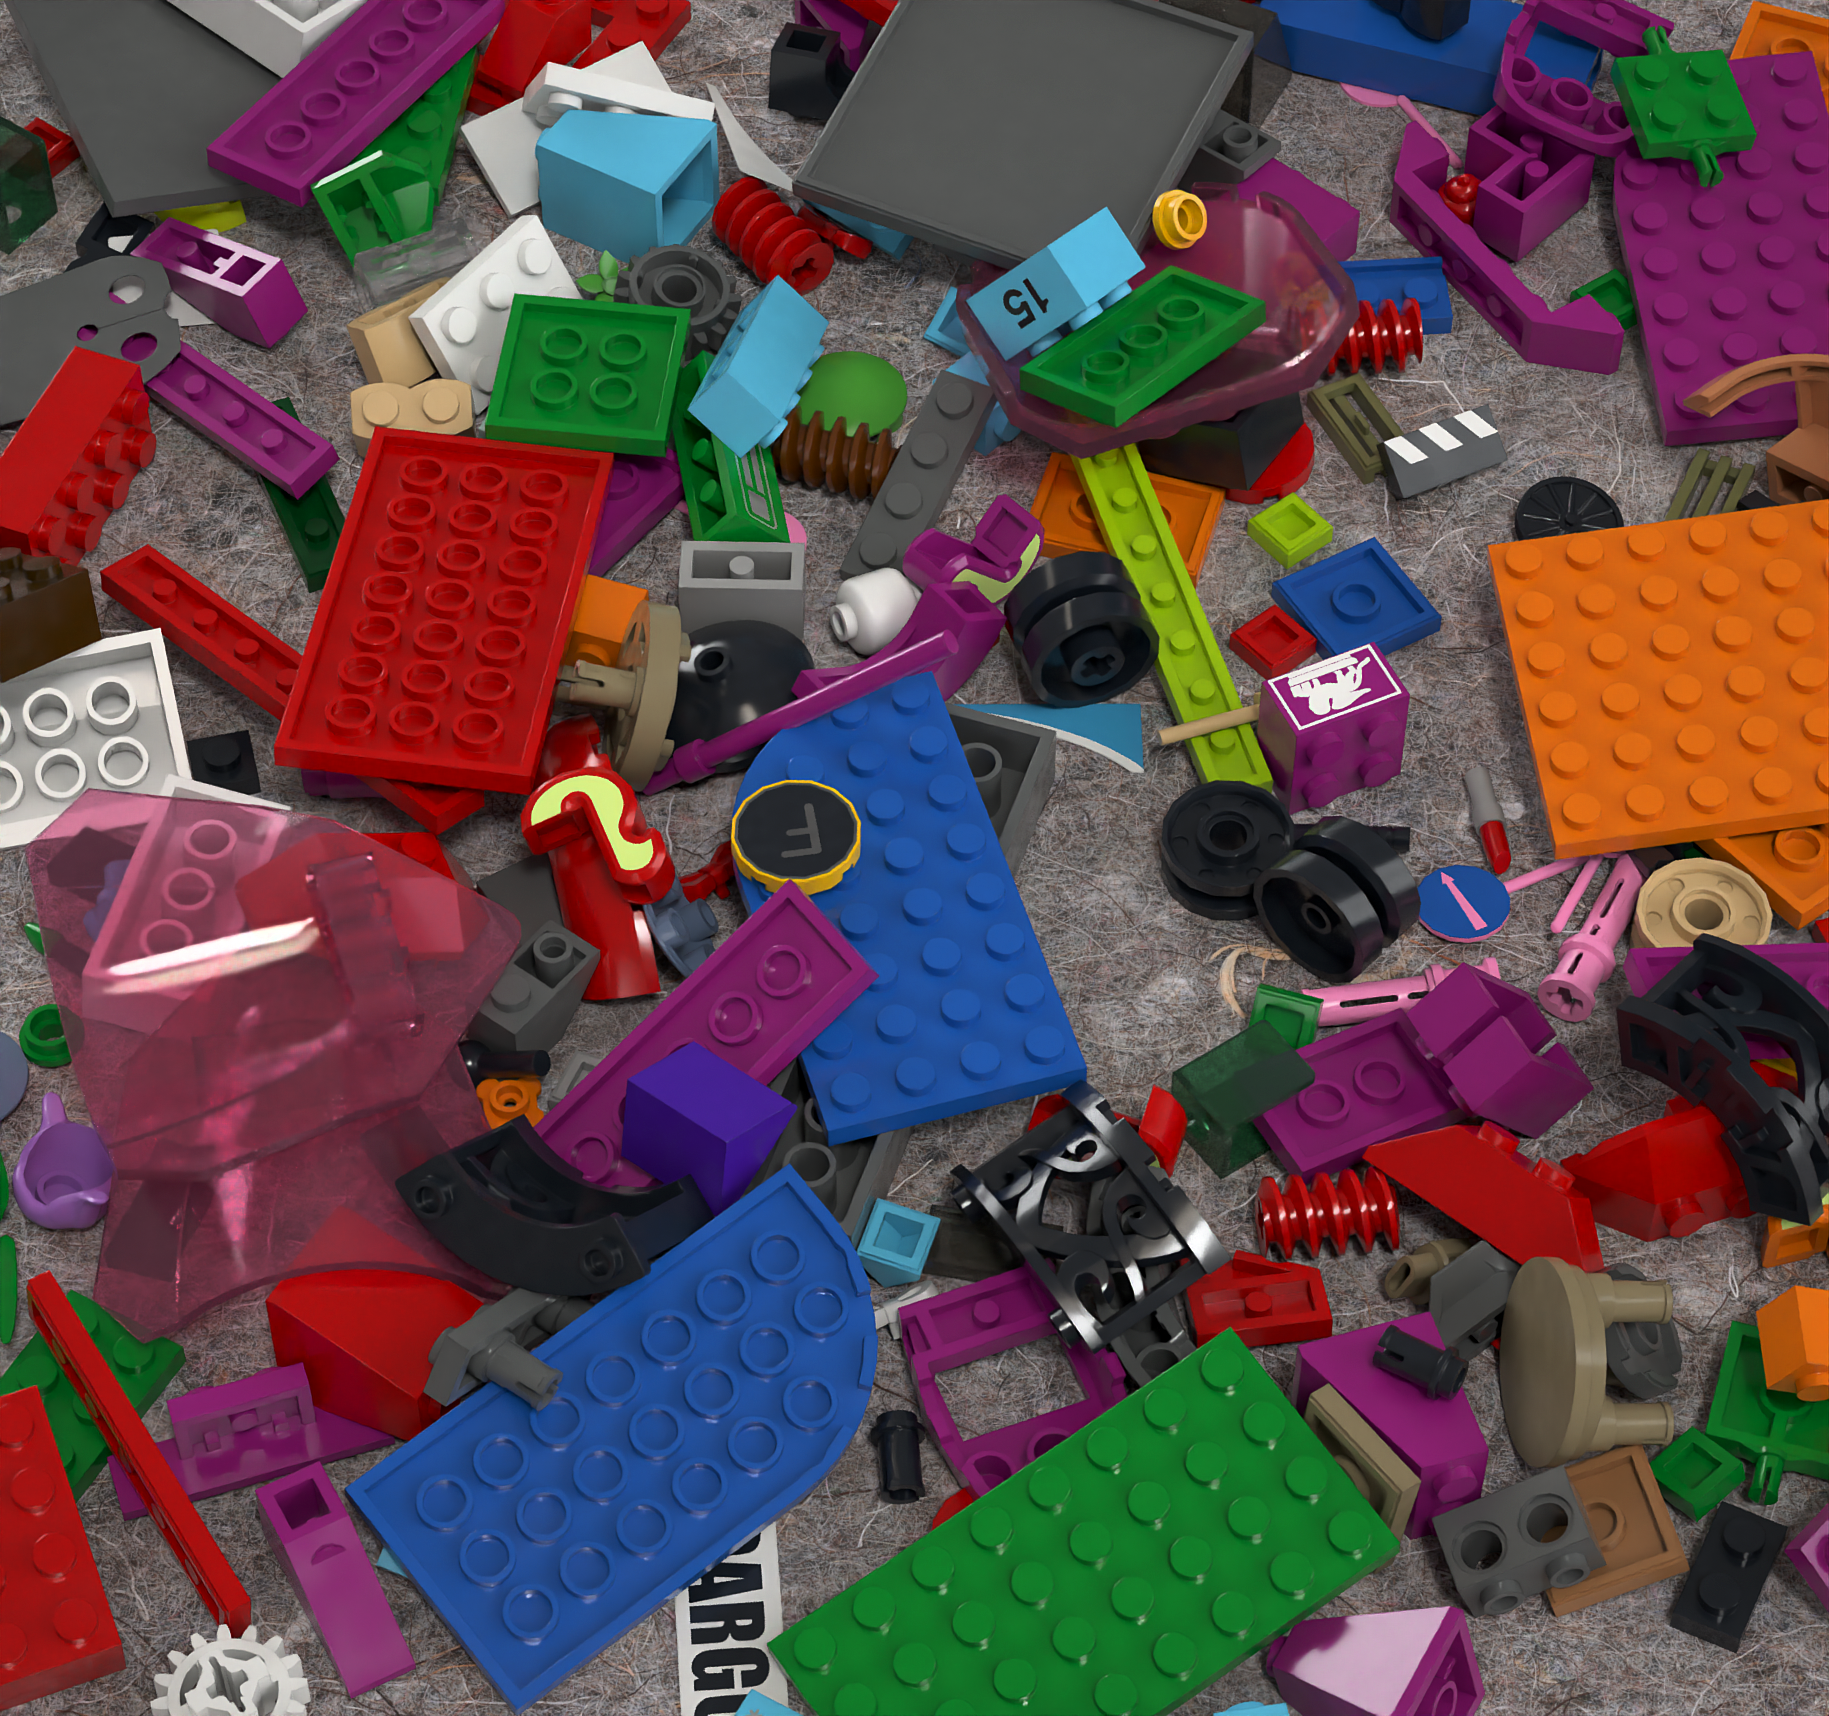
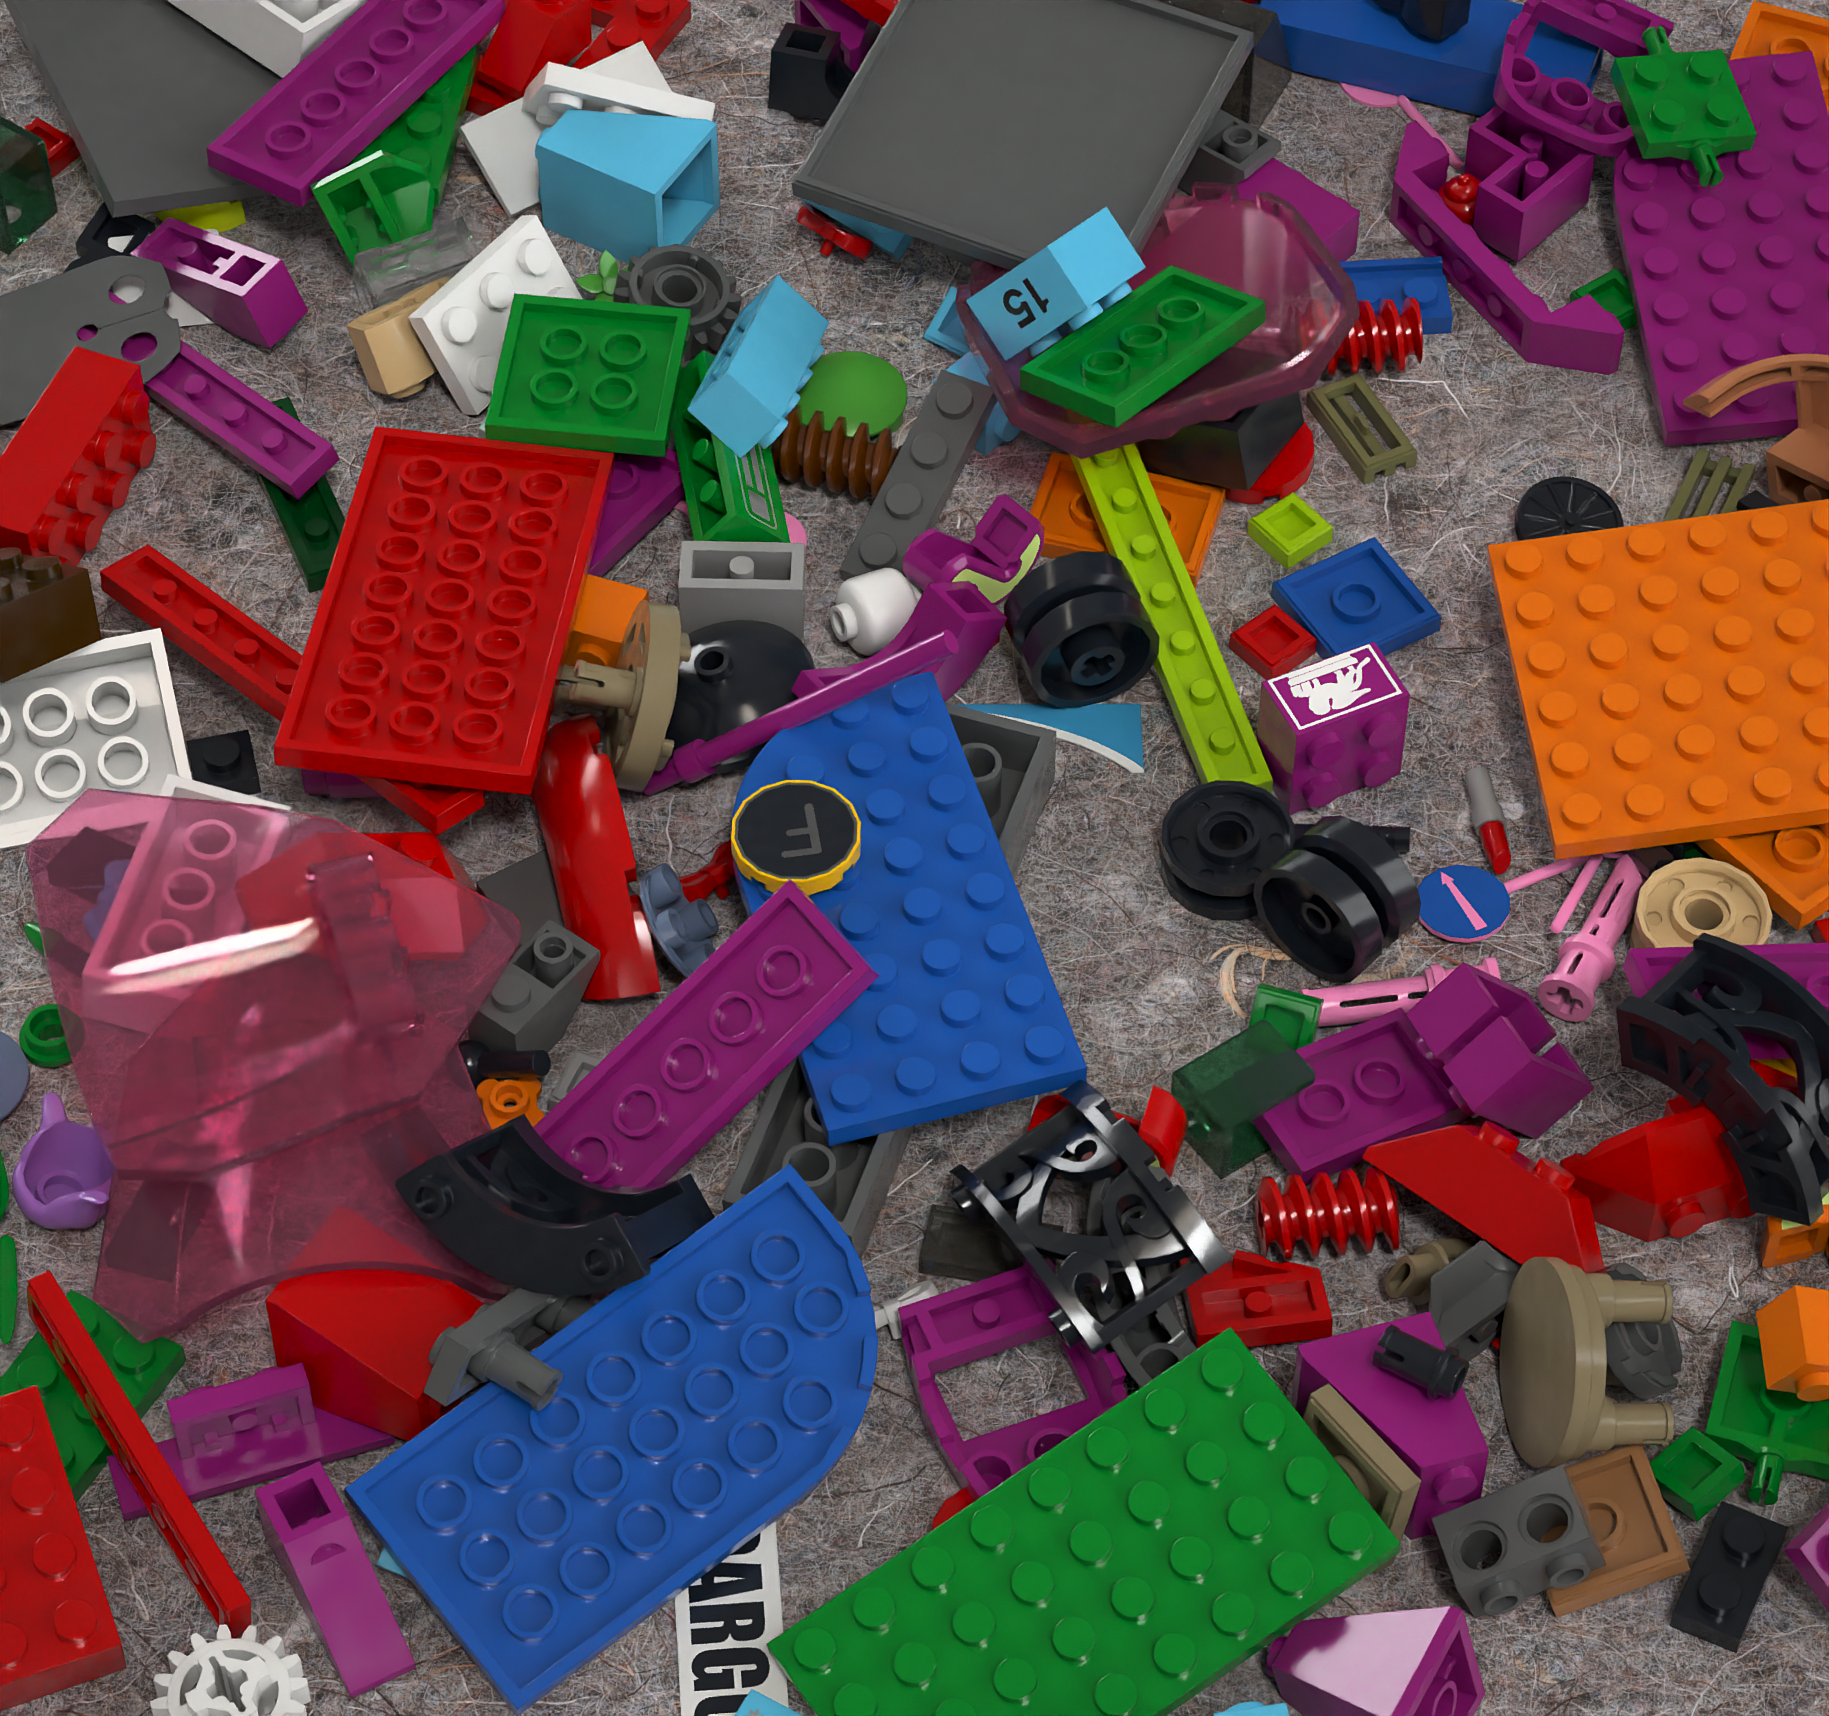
(431, 406): tan brick -> none
(608, 806): red animal -> none
(702, 1121): dark purple slope -> none
(746, 153): white sticker -> none
(770, 236): red piece -> none
(896, 1243): medium azure slope -> none
(898, 1441): black pin -> none
(1179, 219): yellow plate -> none
(1210, 724): tan pin -> none
(1442, 452): black tile -> none

